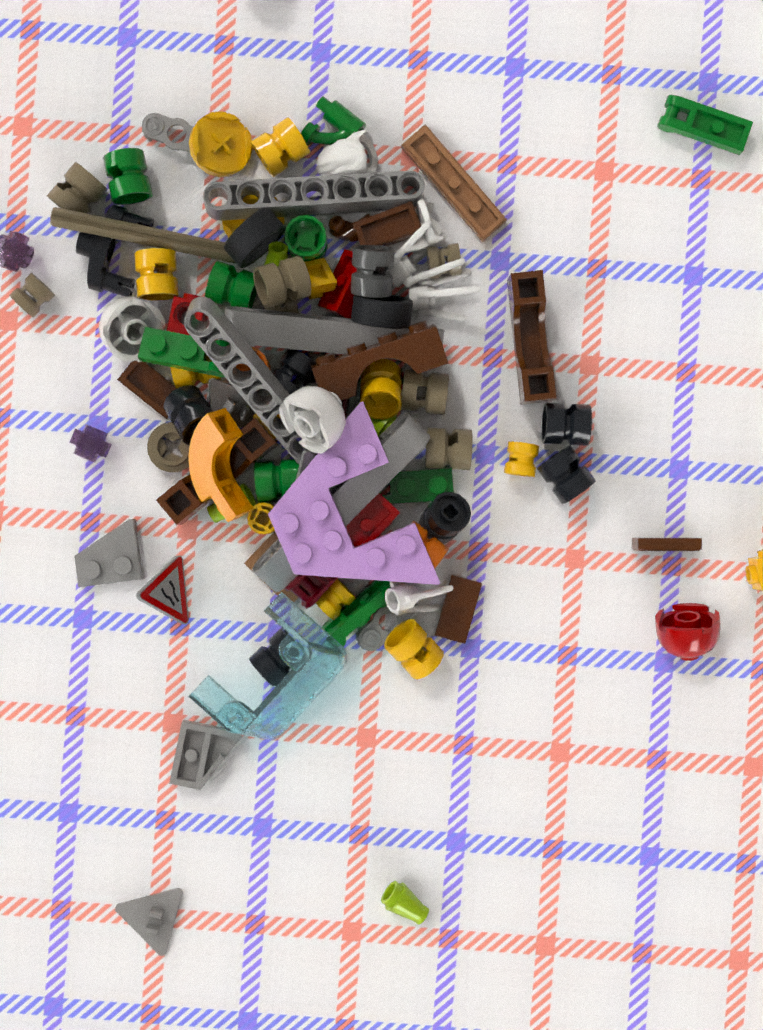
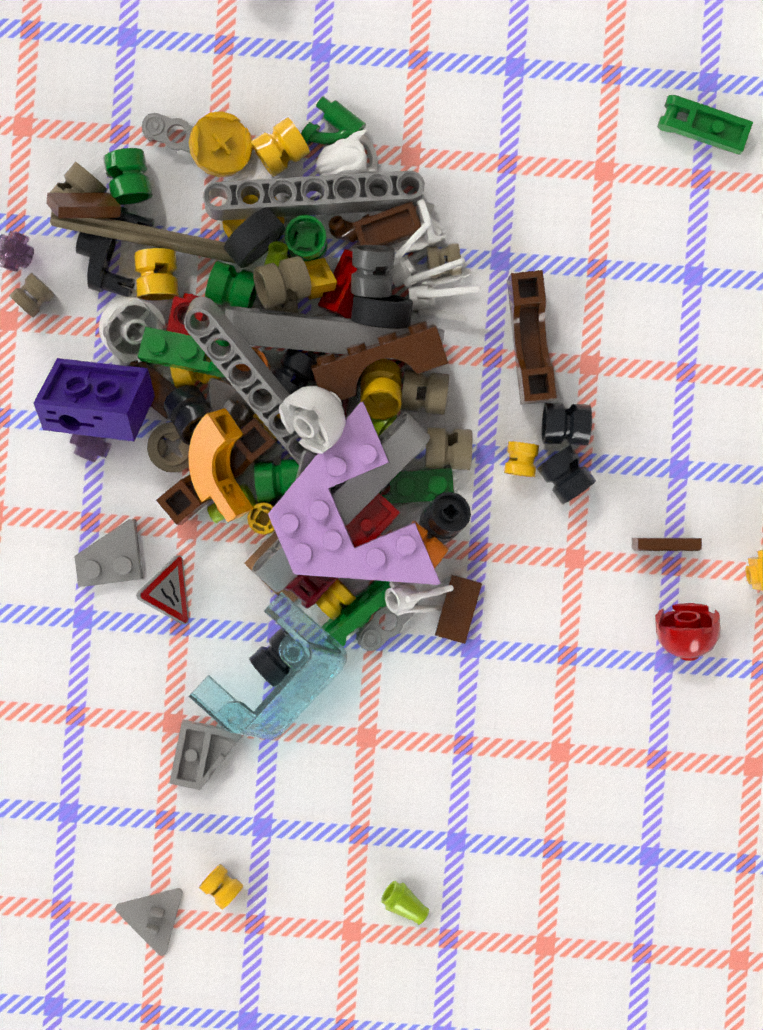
(83, 205): none -> reddish brown tile
(95, 399): none -> dark purple piece
(227, 890): none -> yellow wheel
(413, 648): yellow wheel -> none
(453, 183): medium nougat tile -> none

